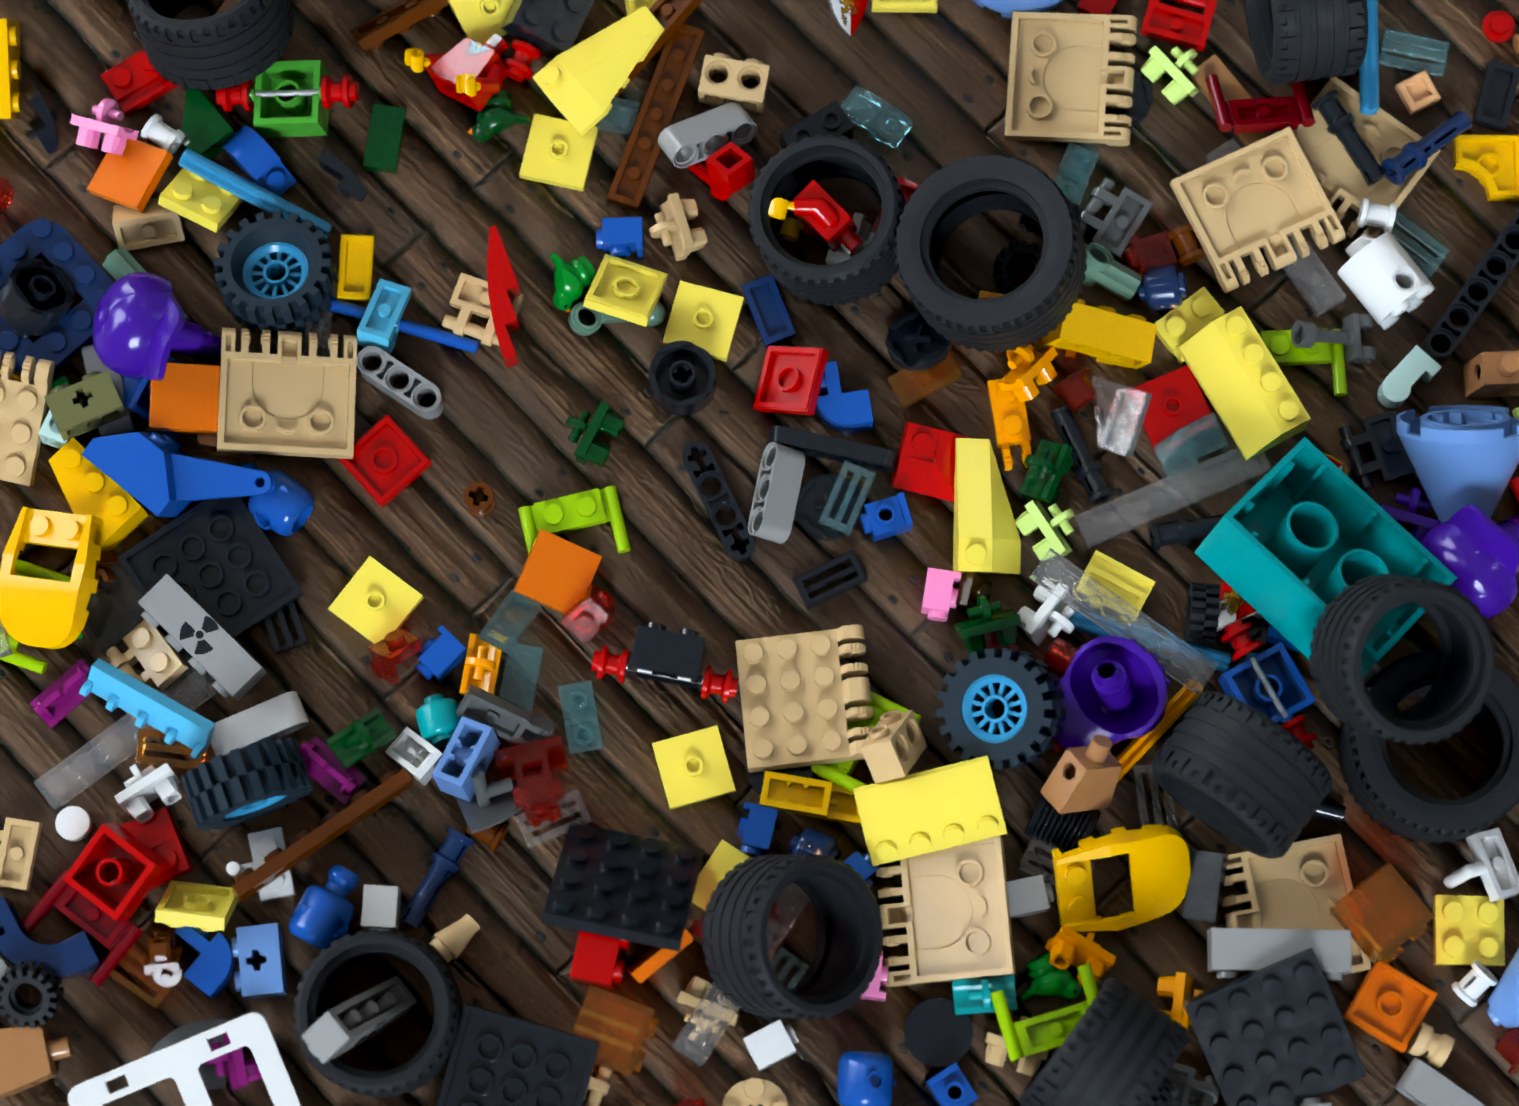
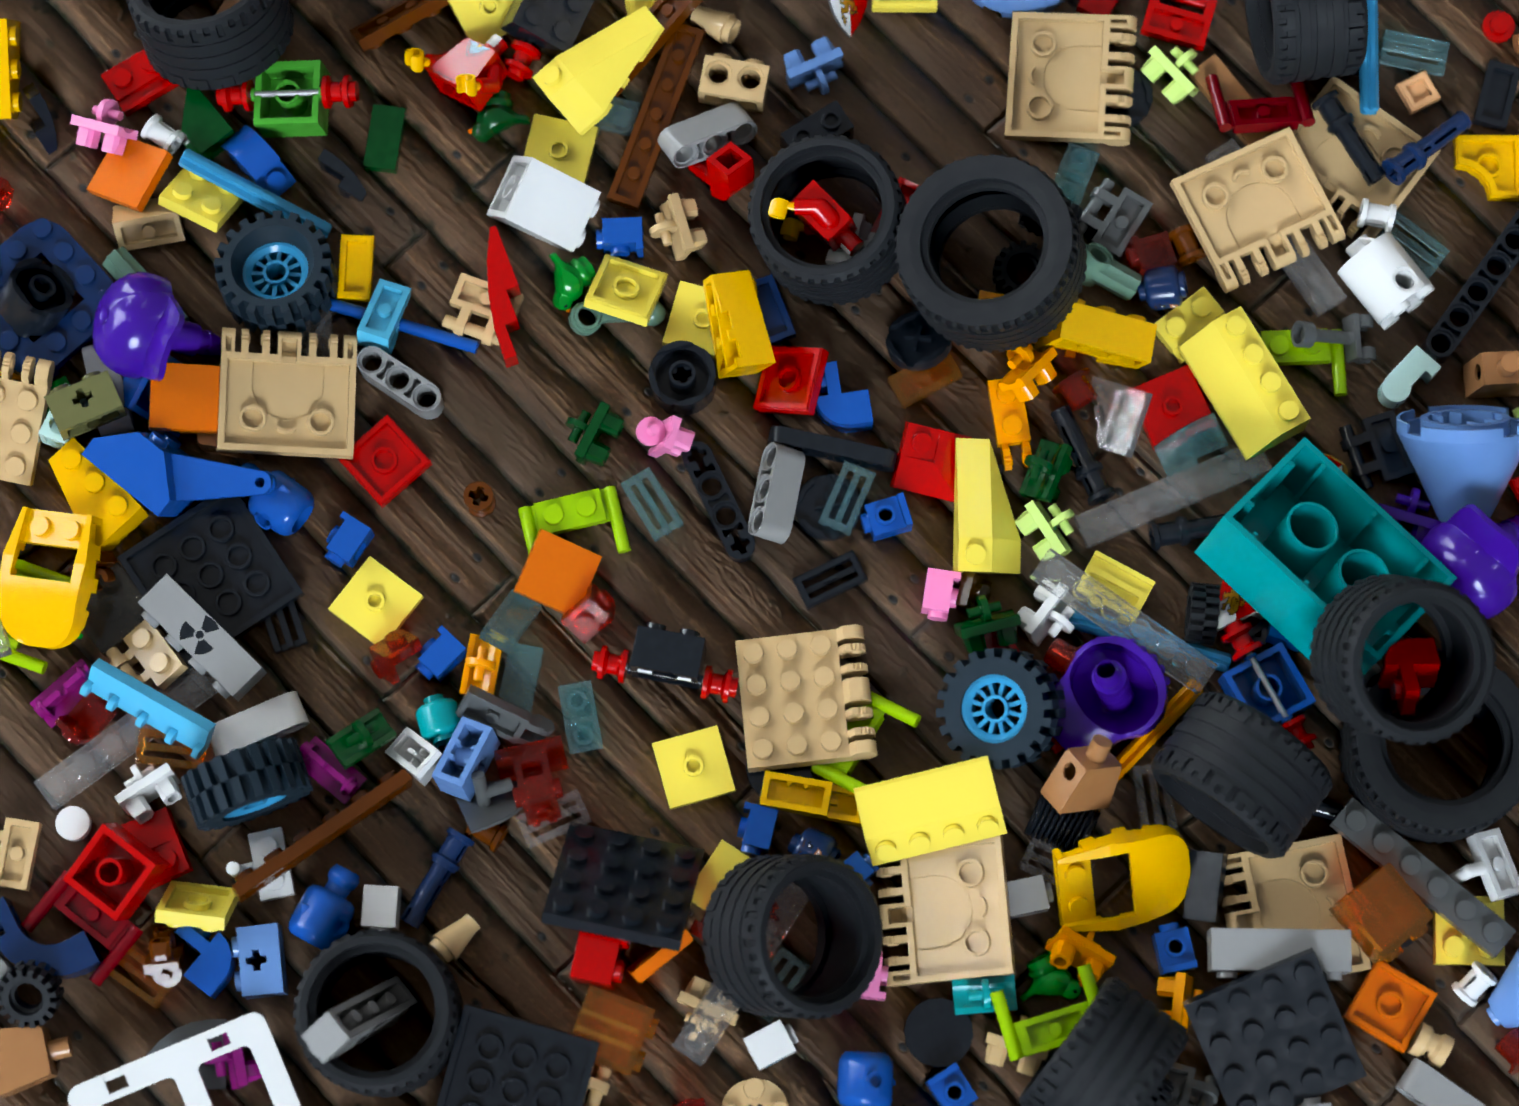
(85, 720): none -> clear red bracket
(348, 541): none -> blue brick
(544, 203): none -> white slope
(664, 436): none -> bright pink hips
(665, 527): none -> clear light blue tile
(716, 23): none -> tan cone
(737, 324): none -> yellow wedge
(816, 71): none -> medium blue hips
(877, 116): clear light blue slope -> none
(893, 745): tan brick -> none
(1171, 962): none -> blue brick
(1407, 668): none -> red brick
(1424, 878): none -> dark grey plate

